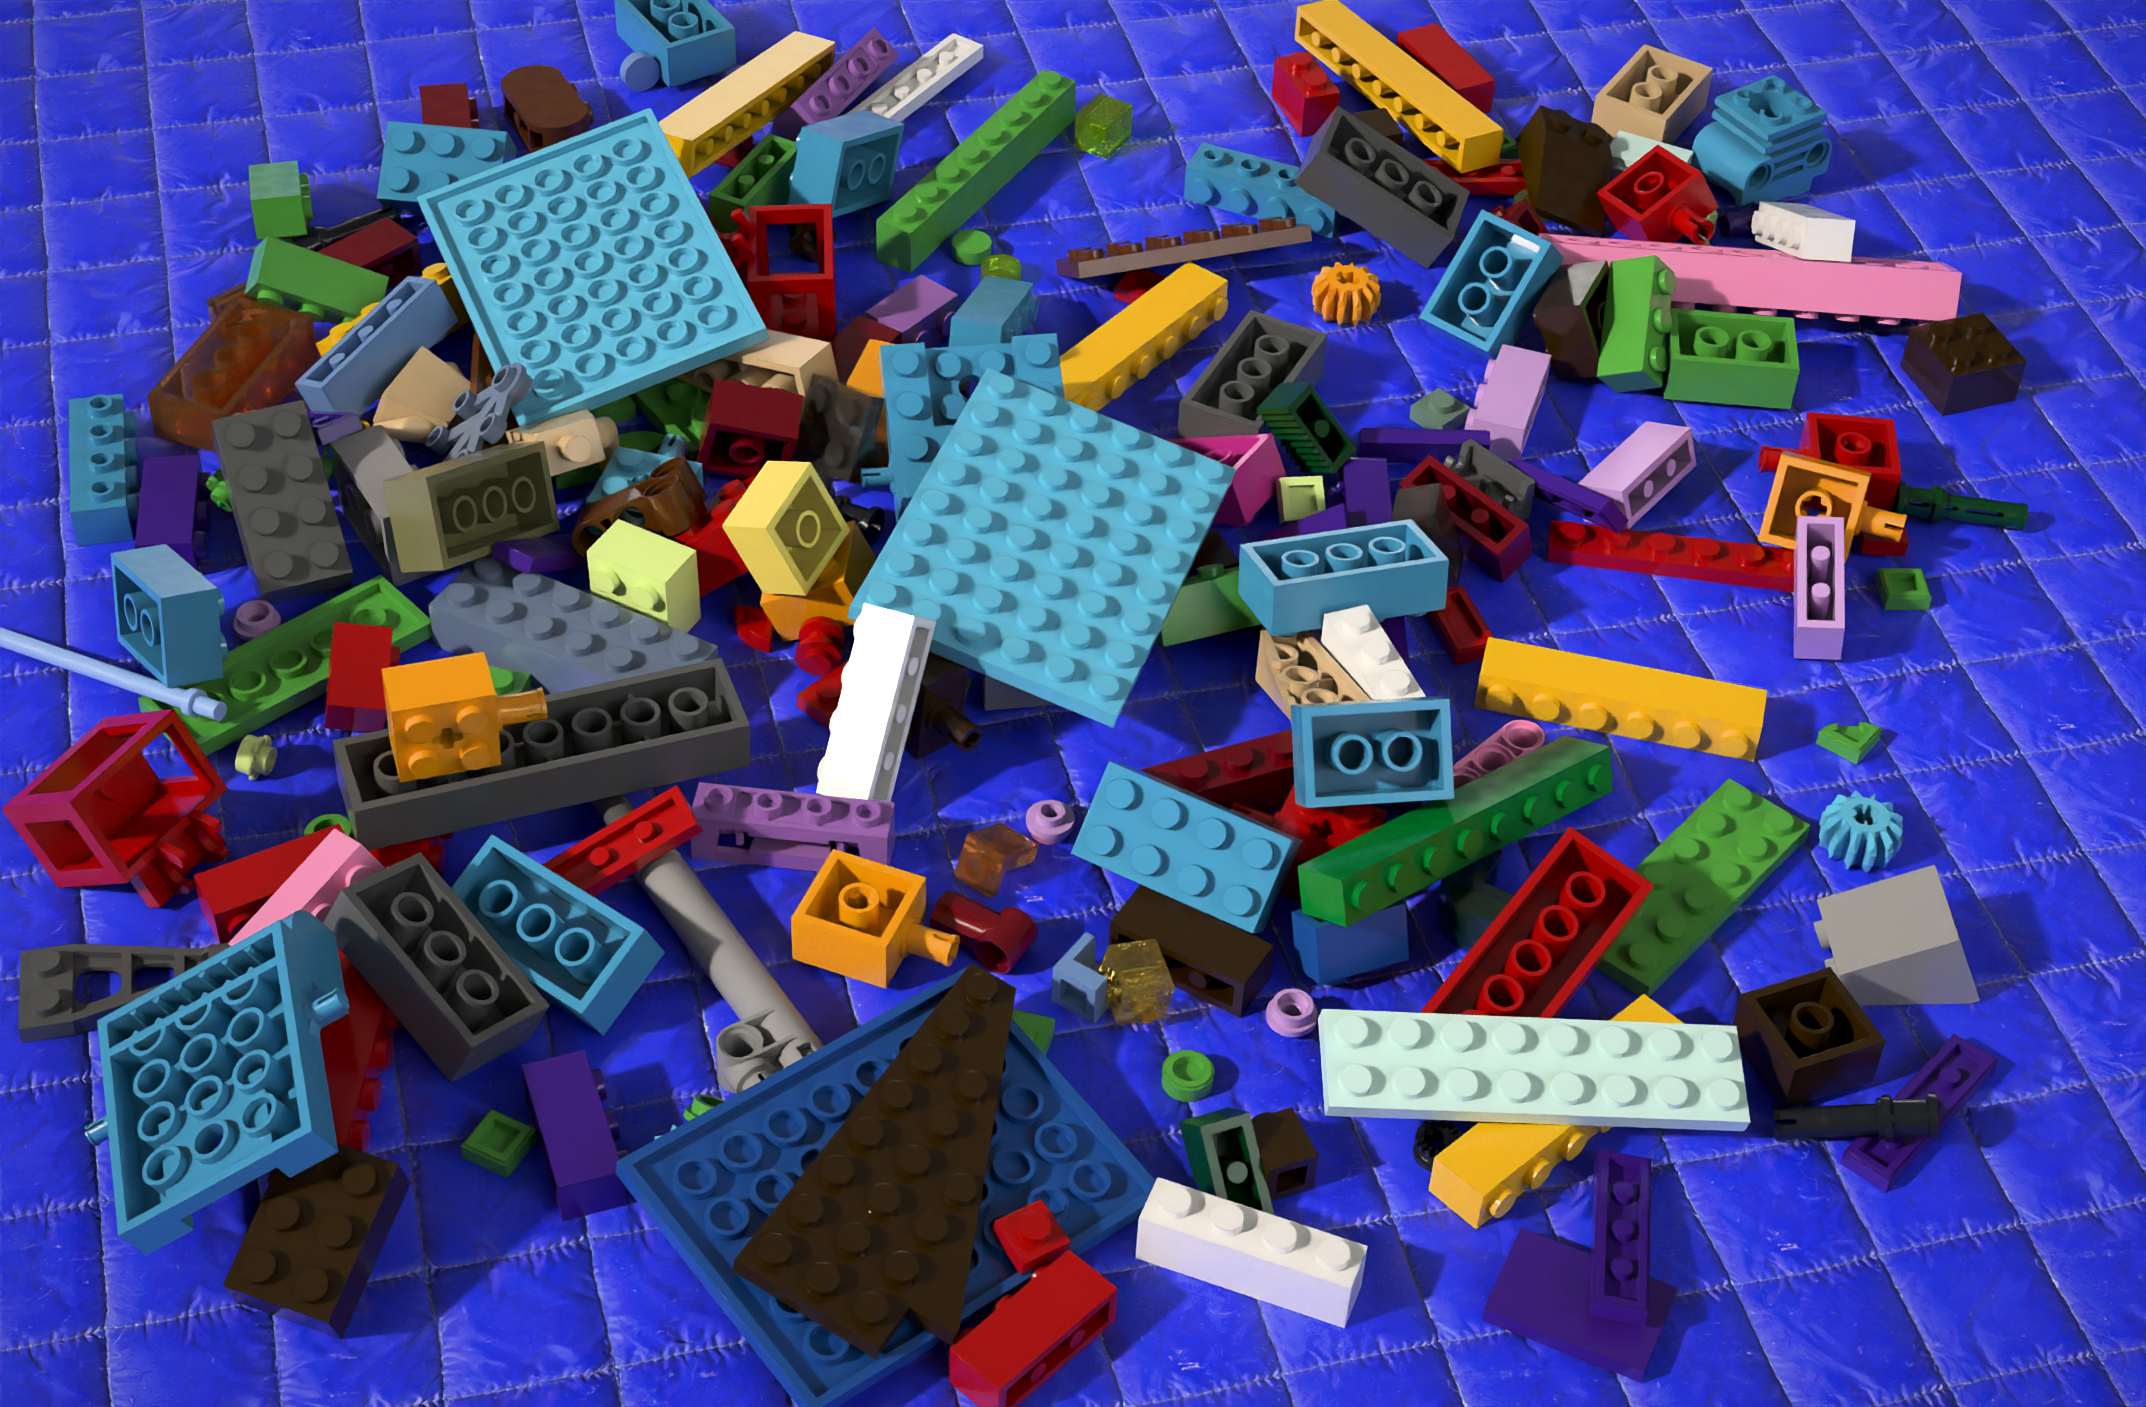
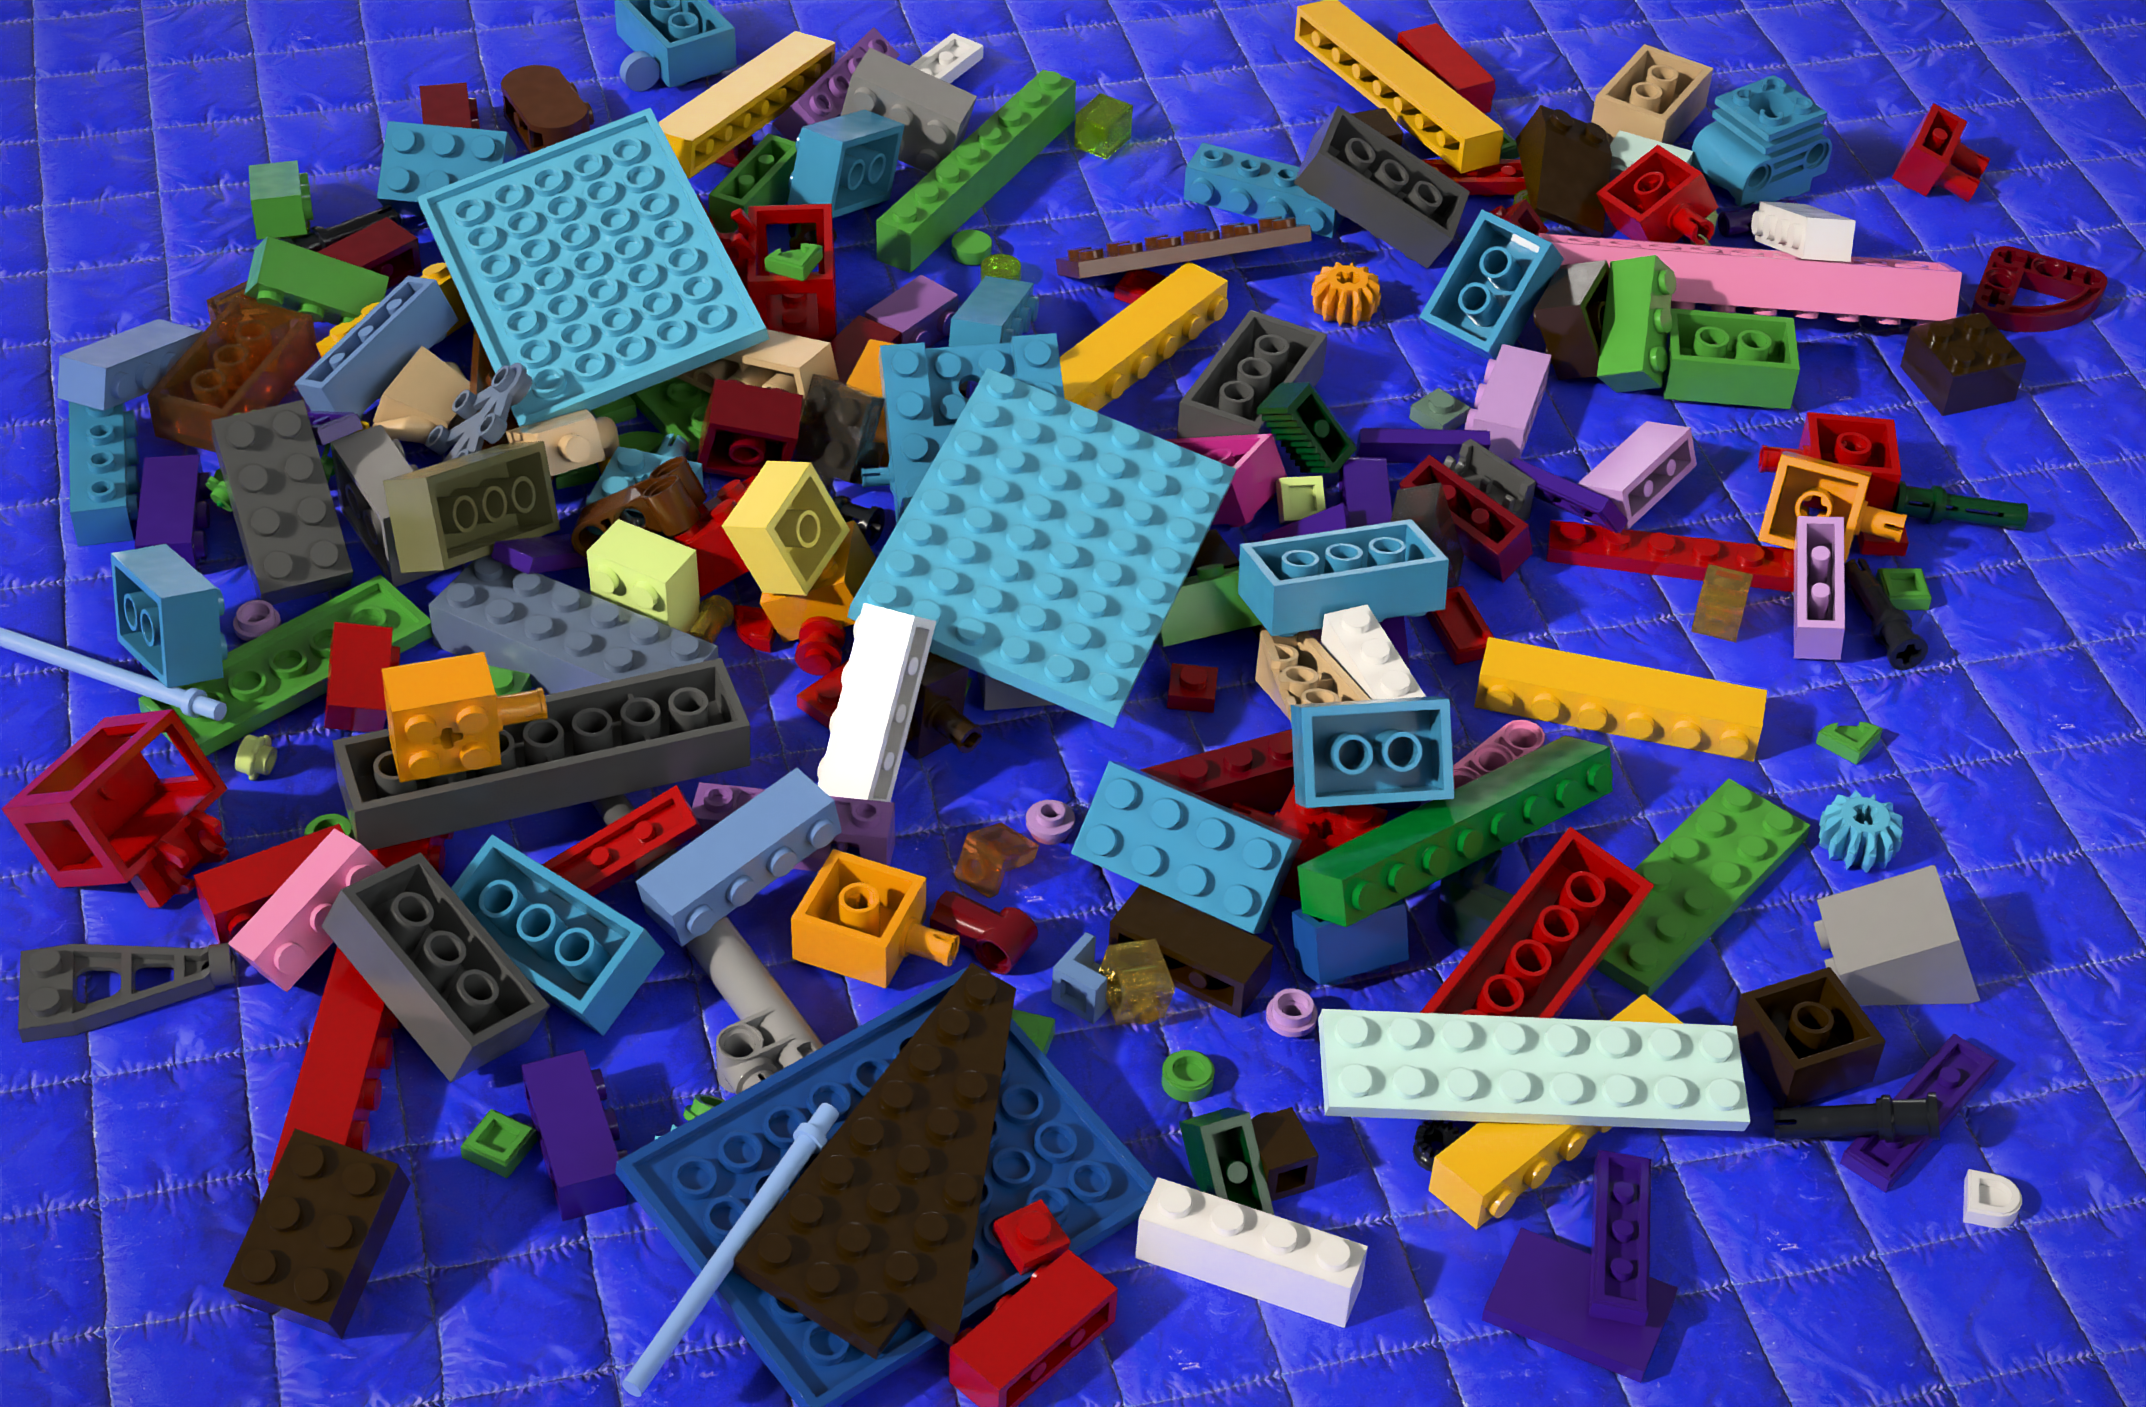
(123, 364): none -> medium blue brick
(216, 1056): dark azure piece -> none
(713, 617): none -> clear yellow pin
(739, 857): none -> medium blue brick
(794, 263): none -> bright green tile
(808, 1140): none -> light blue bar
(930, 108): none -> light grey brick
(1192, 688): none -> red plate
(1303, 92): red brick -> none
(1721, 603): none -> clear yellow brick
(1889, 625): none -> black pin
(1939, 159): none -> red brick
(1990, 1200): none -> white tile
(2016, 268): none -> dark red beam

